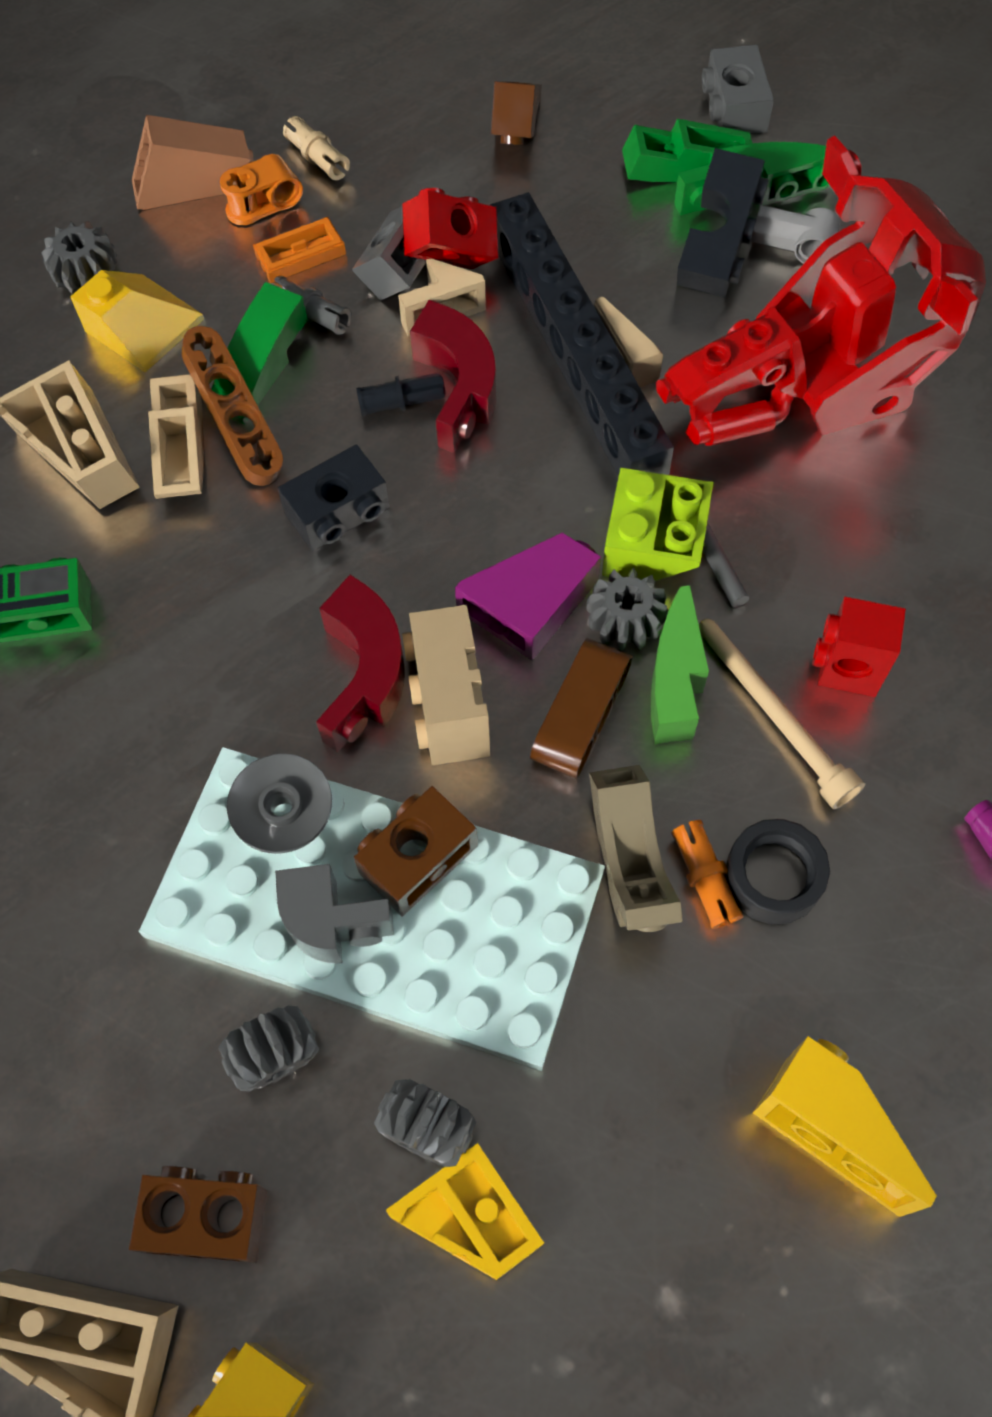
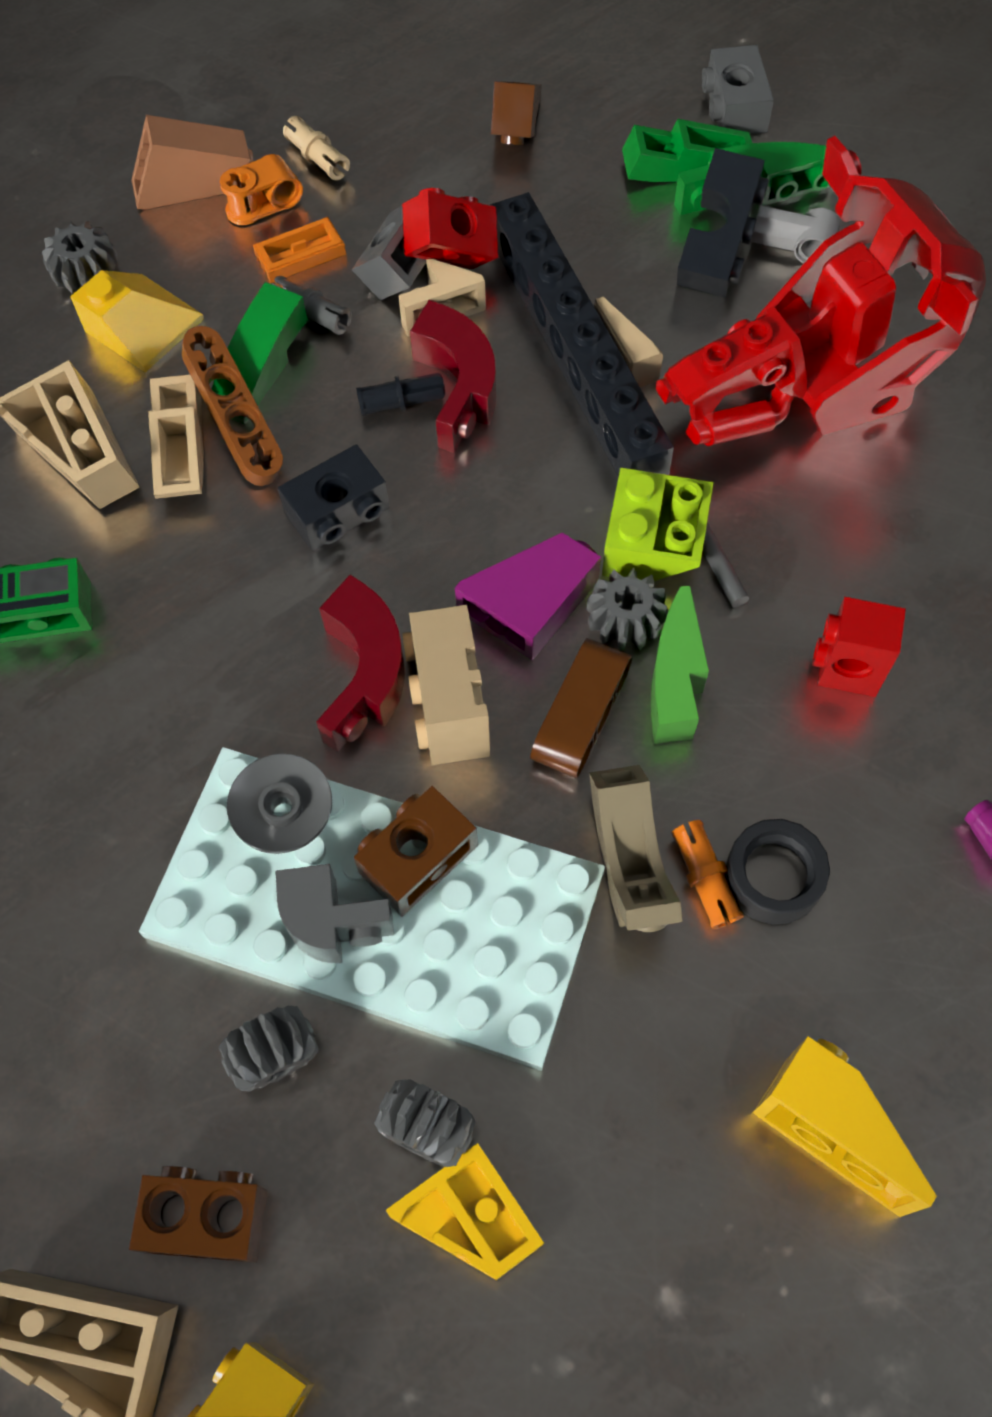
(836, 782): tan piece -> none

